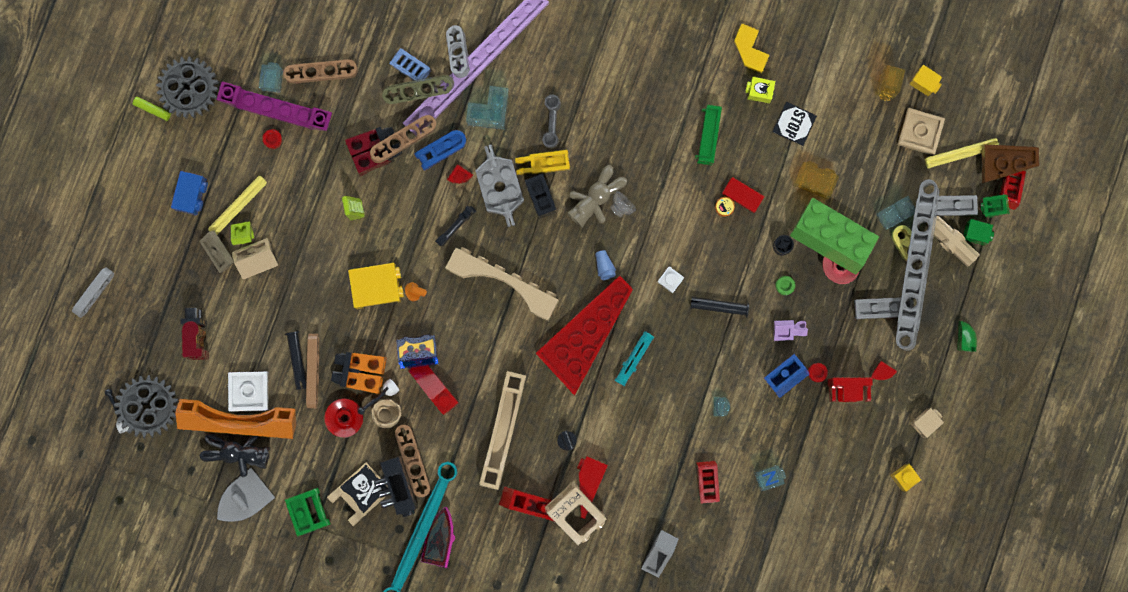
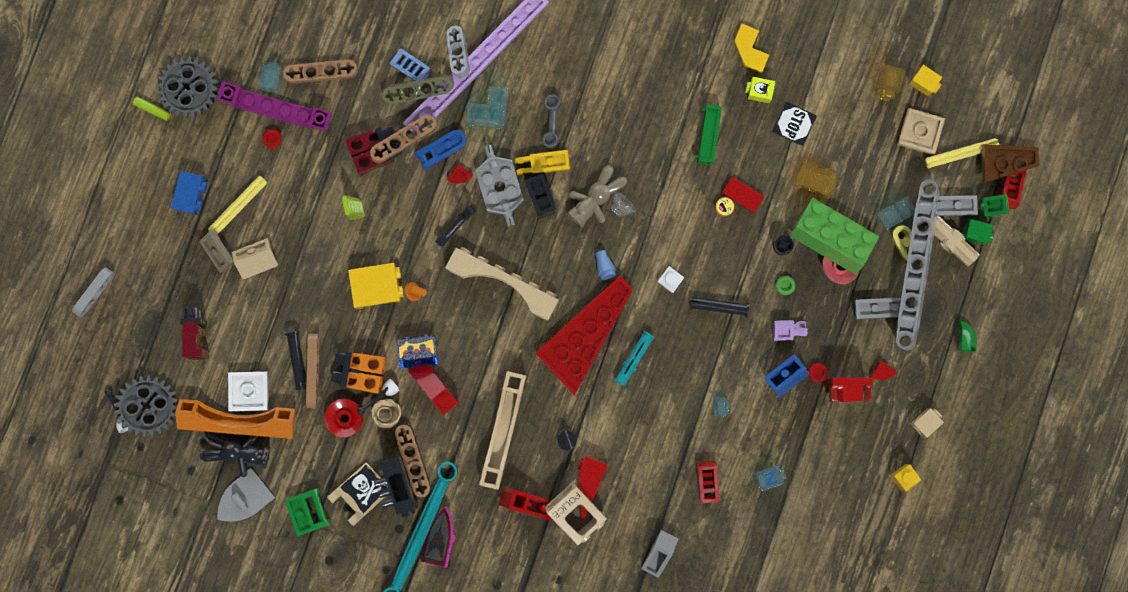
(241, 233): lime bracket -> none

